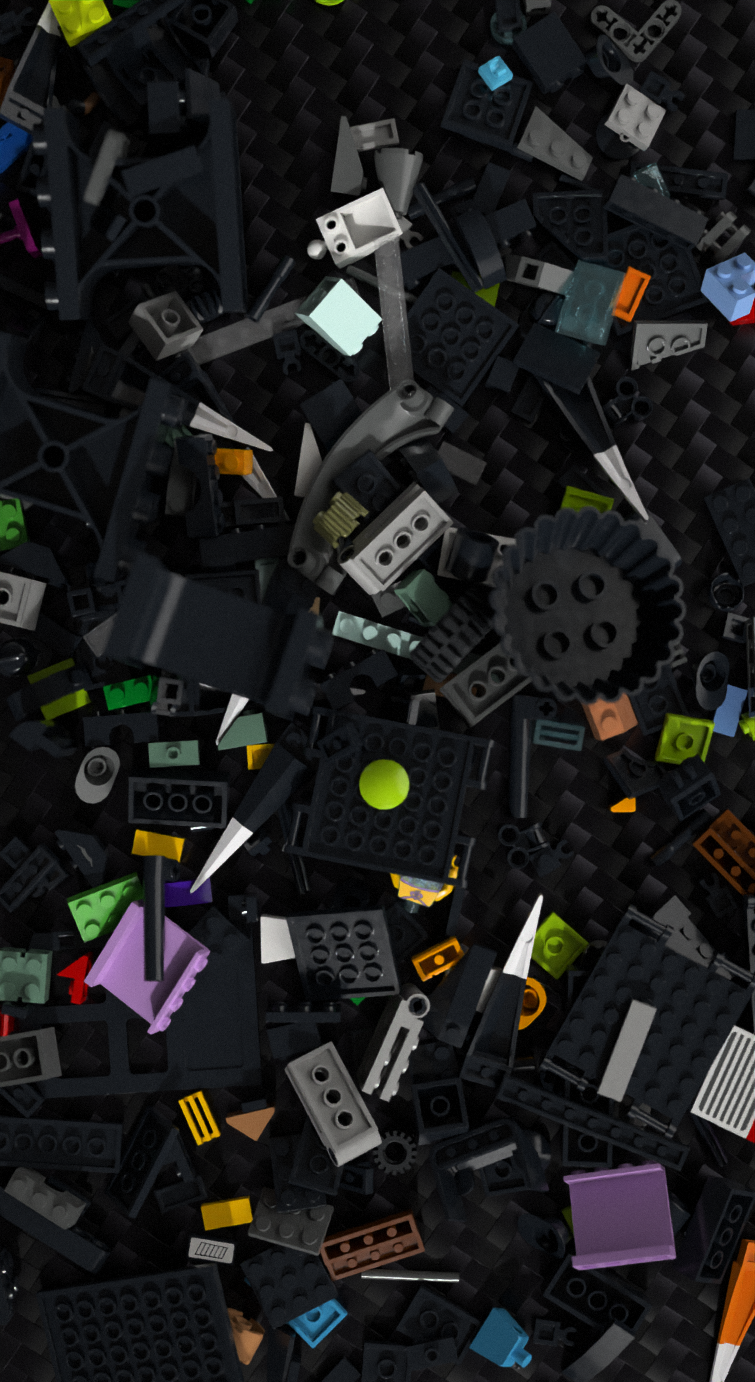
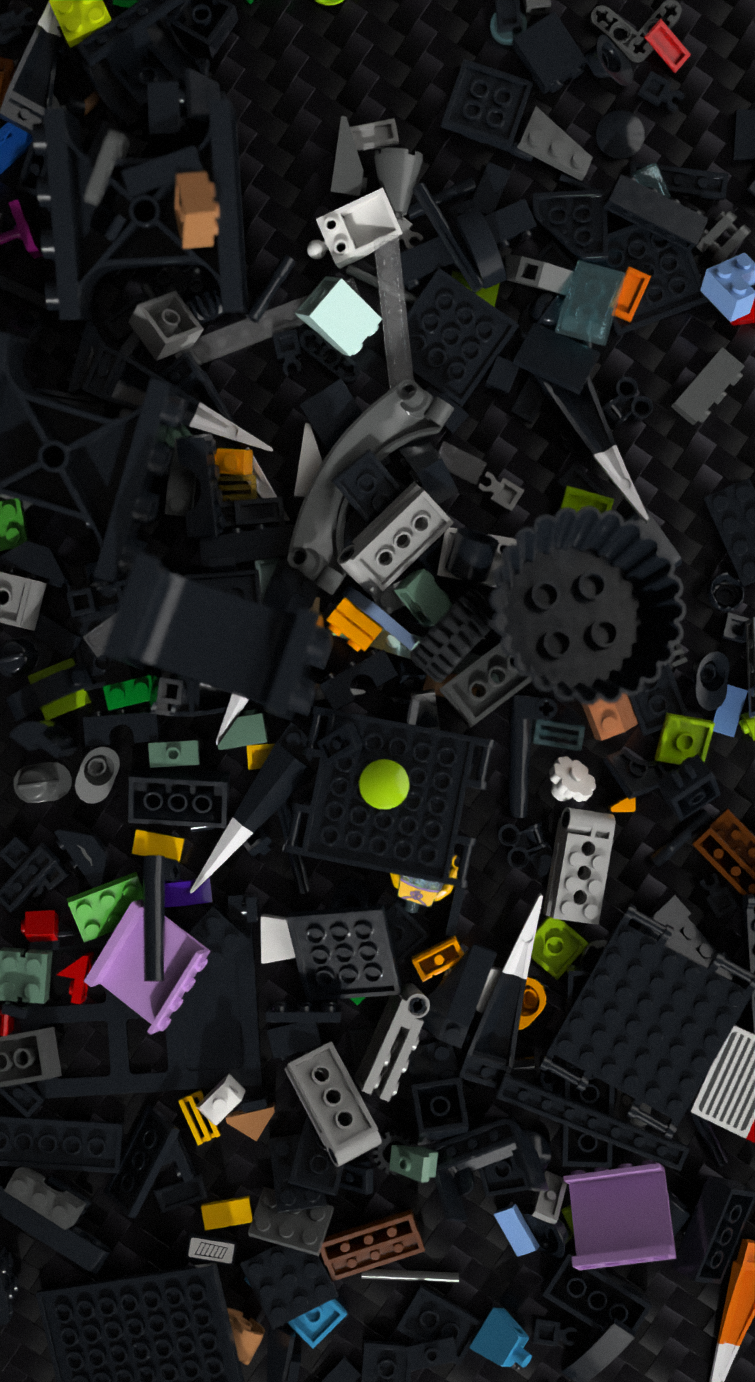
(40, 926): none -> red brick
(42, 782): none -> dark grey piece
(195, 209): none -> medium nougat brick
(221, 1099): none -> white torso
(253, 487): none -> clear yellow tile
(339, 519): olive brick -> none
(354, 624): none -> light orange brick
(380, 617): none -> sand blue beam
(414, 1162): none -> sand green brick
(495, 73): medium azure tile -> none
(504, 493): none -> light grey plate
(516, 1230): none -> light blue tile
(549, 1203): none -> light grey slope
(571, 780): none -> white plant
(574, 830): none -> light grey hinge
(626, 1050): light grey tile -> none
(635, 117): light grey plate -> none
(665, 338): dark grey wing -> none
(667, 45): none -> red tile
(708, 387): none -> dark grey brick

